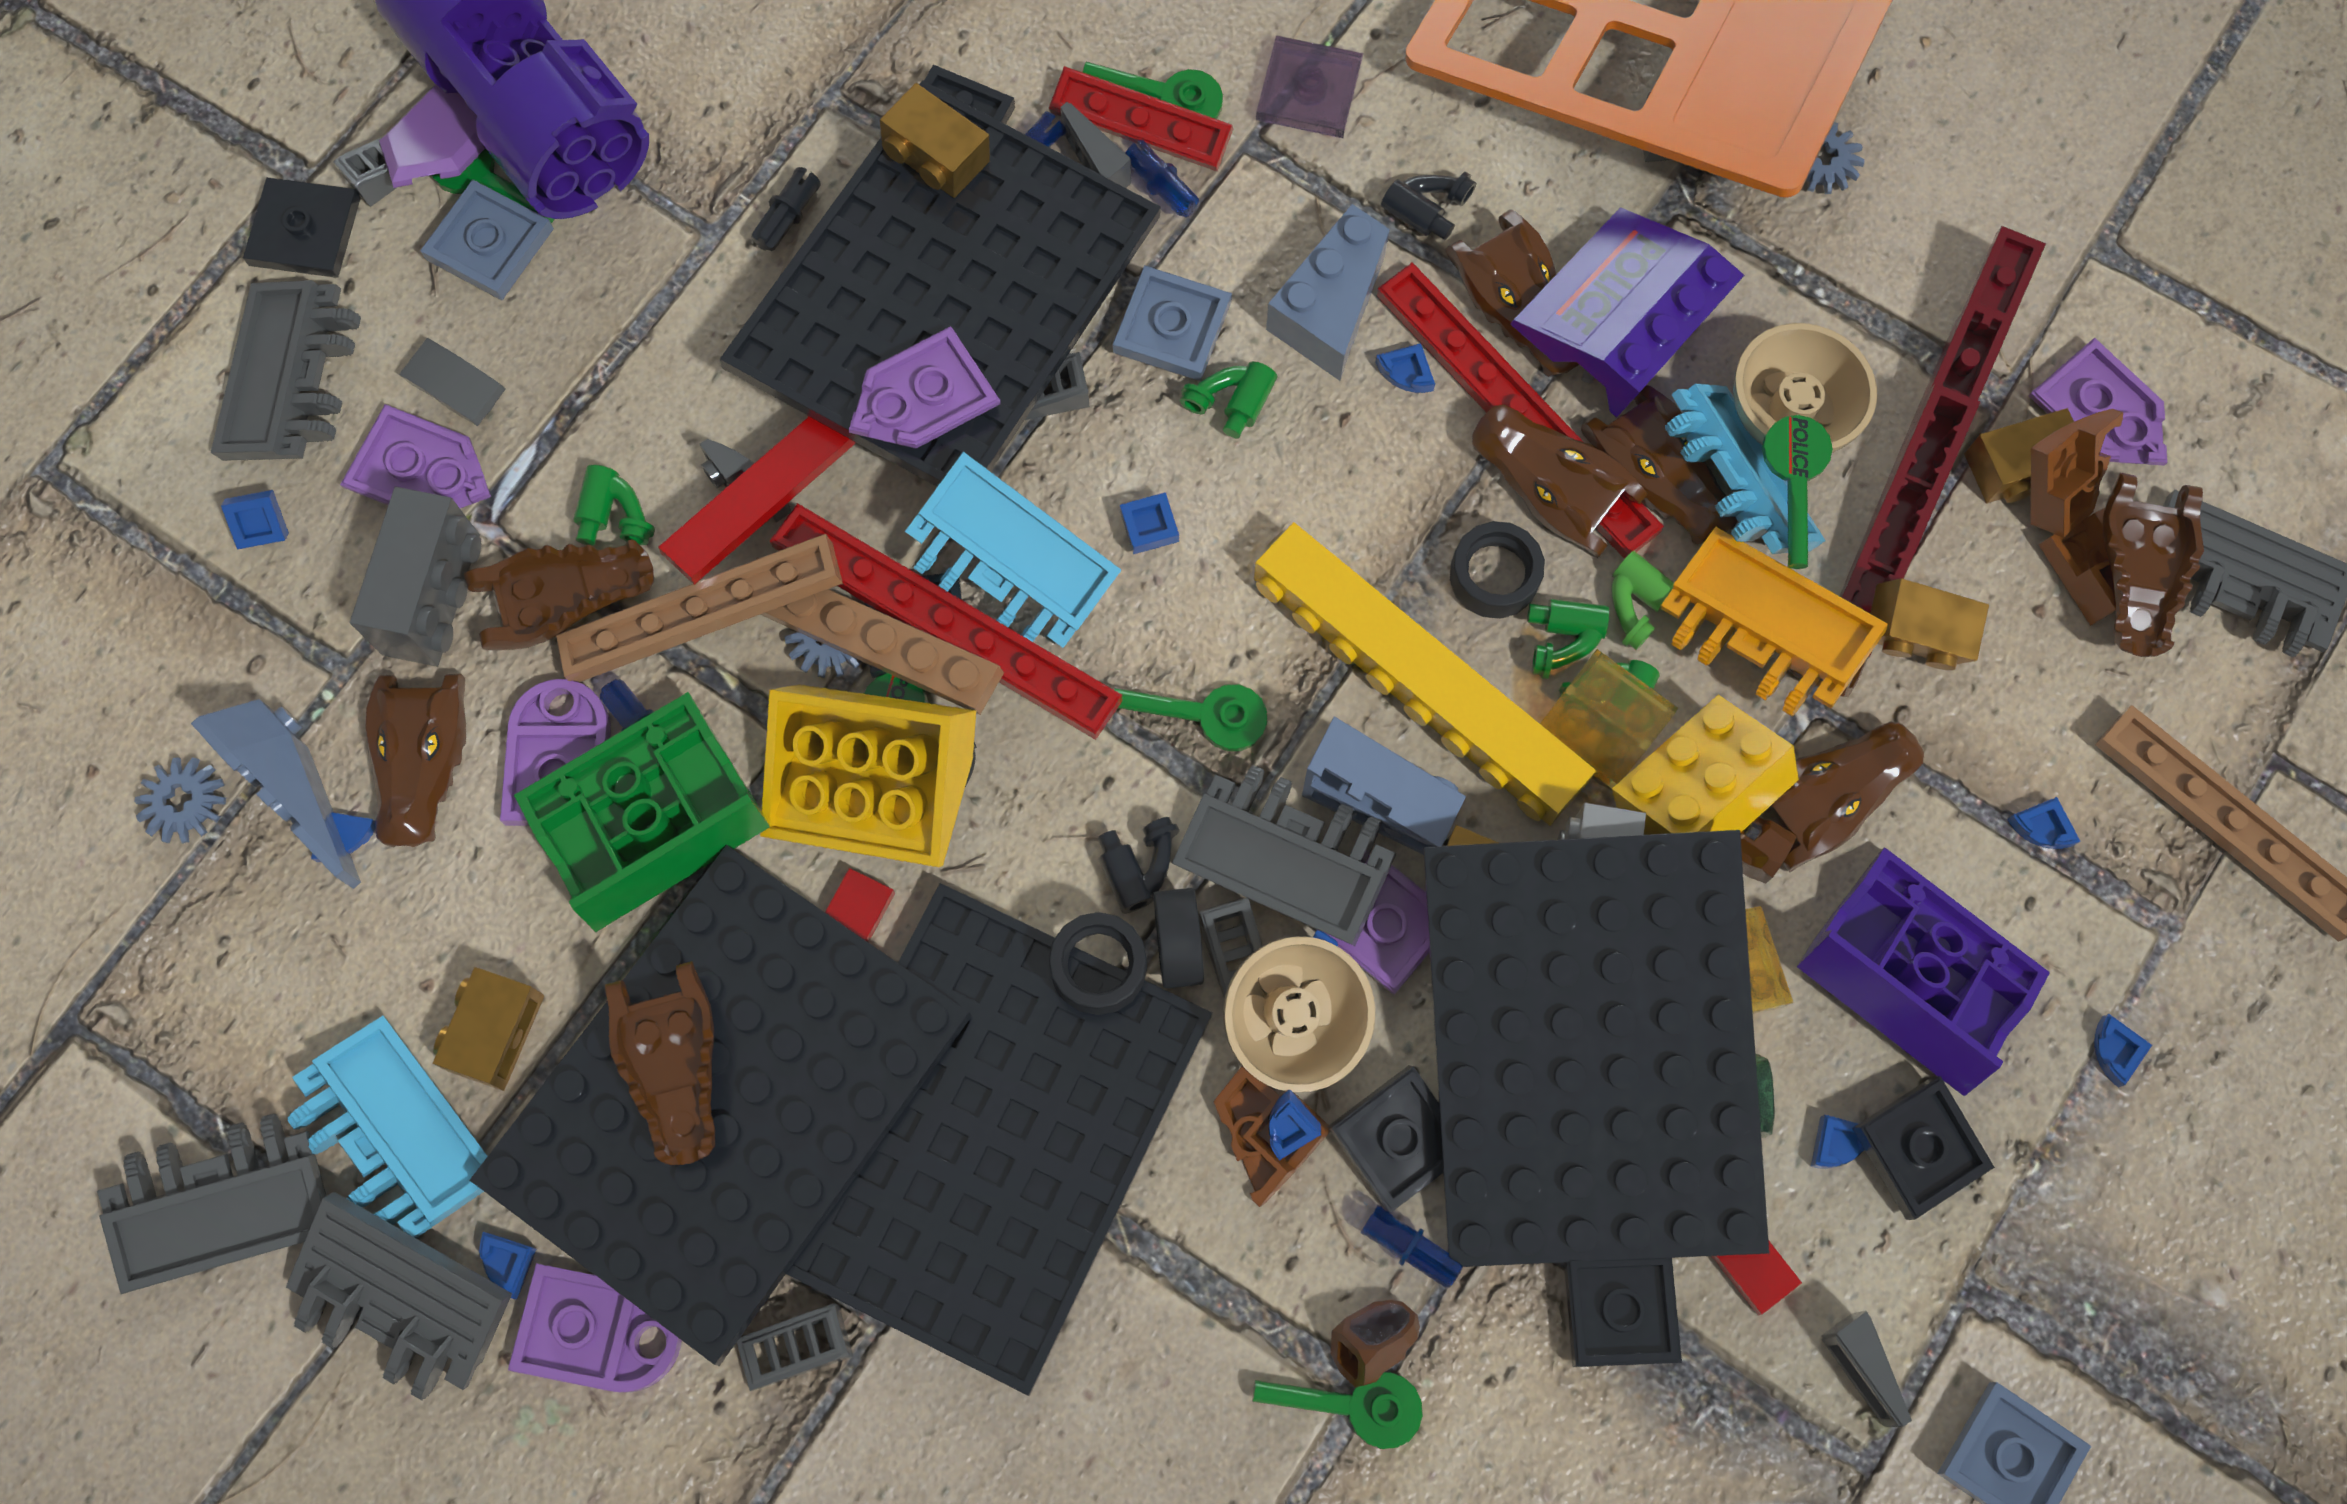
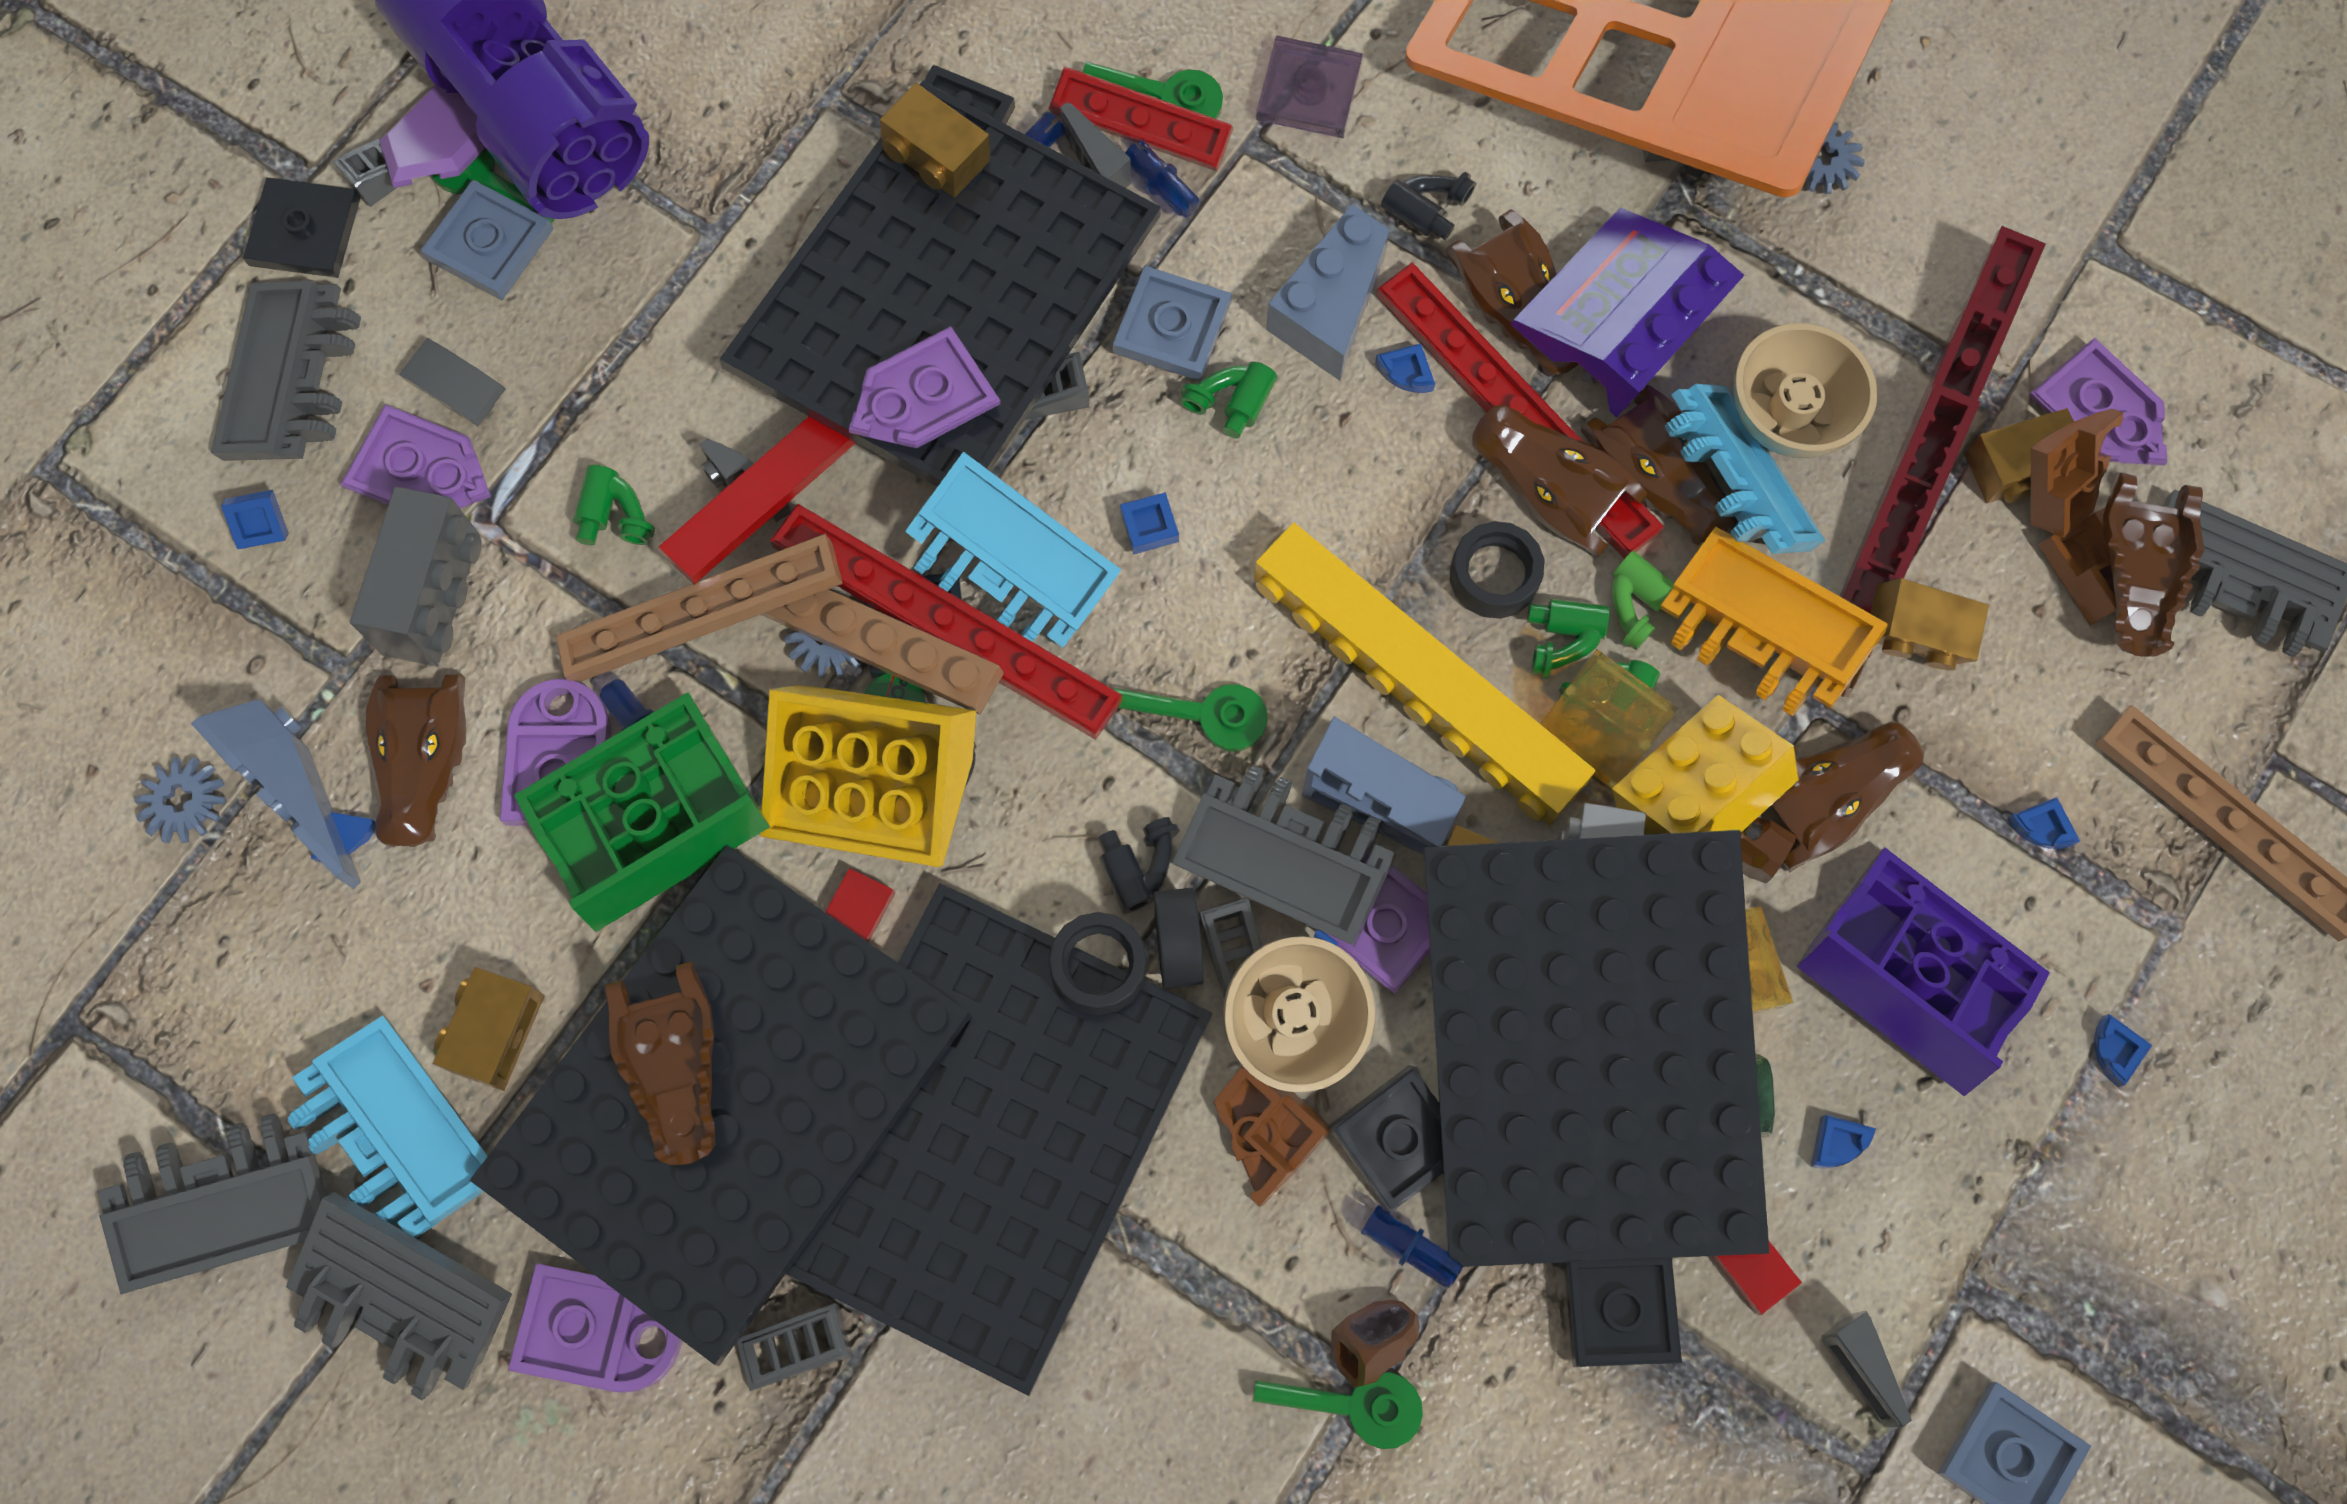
(506, 1262): blue tile -> none
(552, 589): reddish brown animal -> none
(785, 209): black axle -> none
(1291, 1125): blue tile -> none
(1797, 452): green piece -> none
(1923, 1148): black plate -> none

